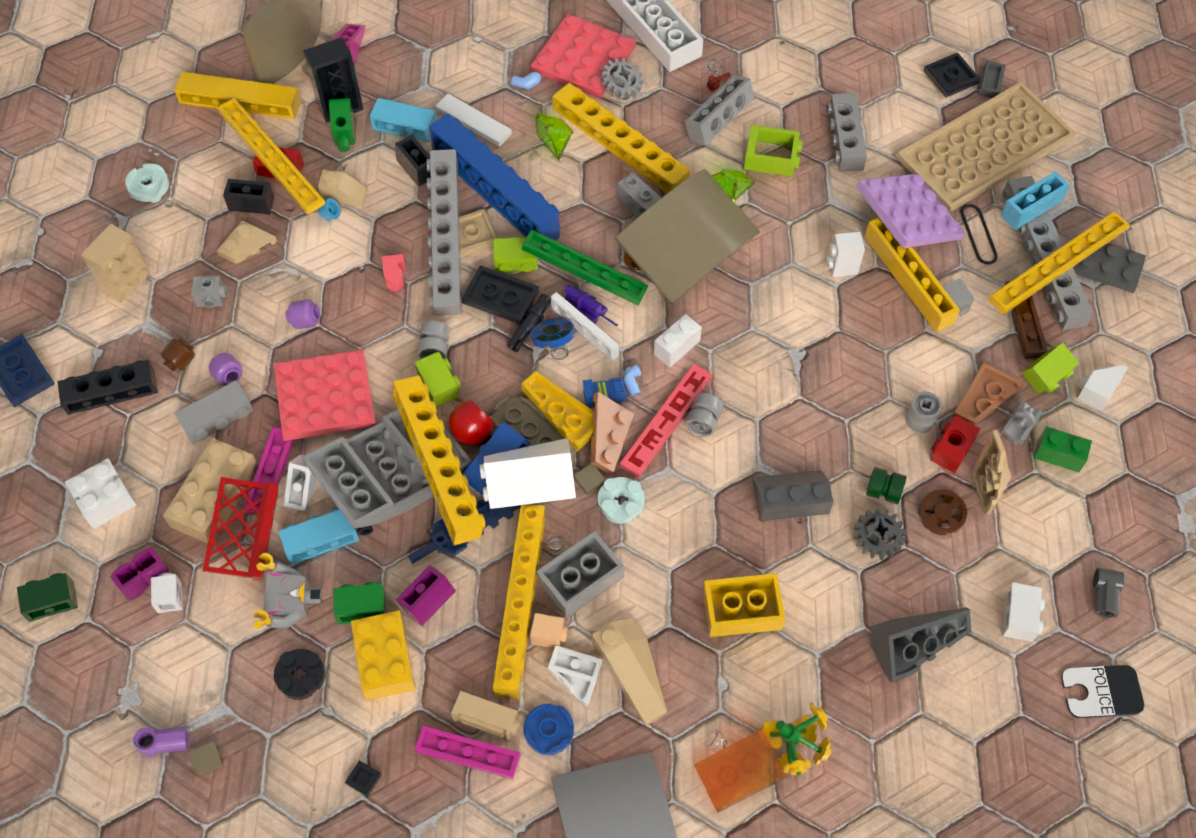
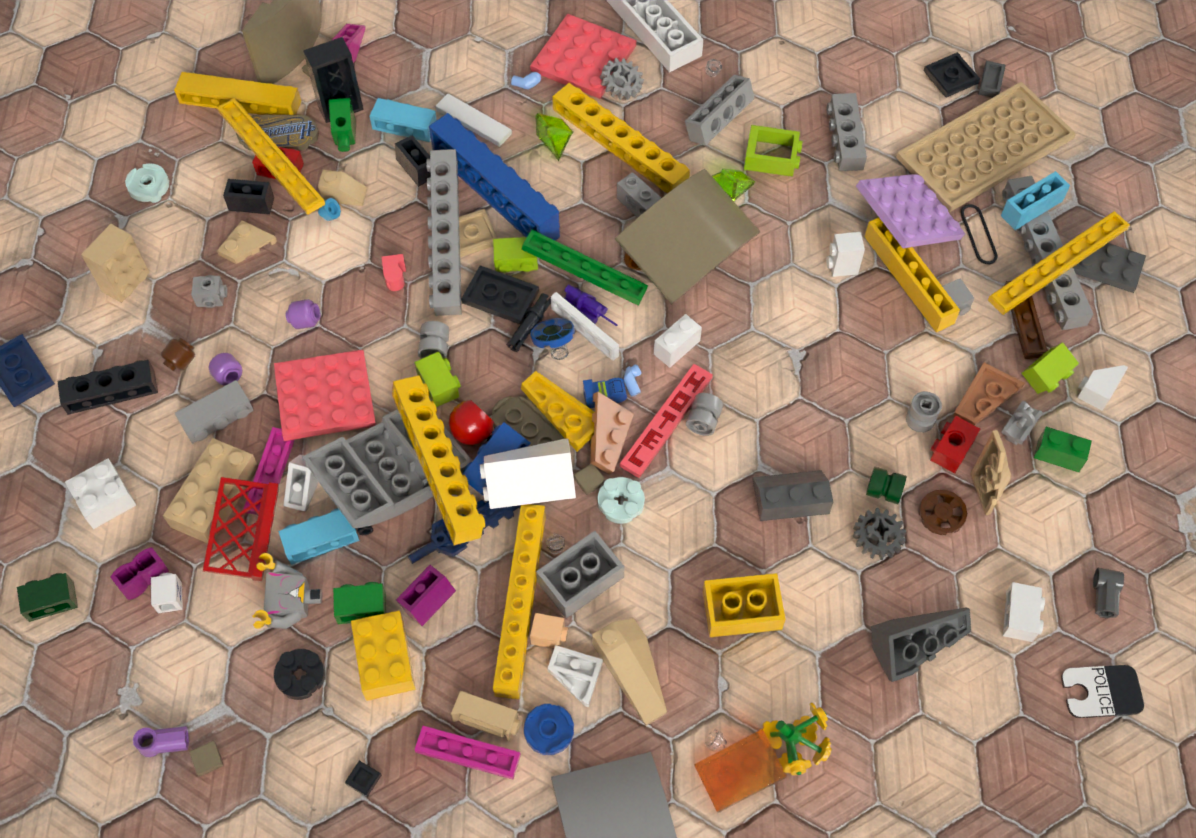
(287, 130): none -> dark tan tile
(713, 83): clear red hand -> none

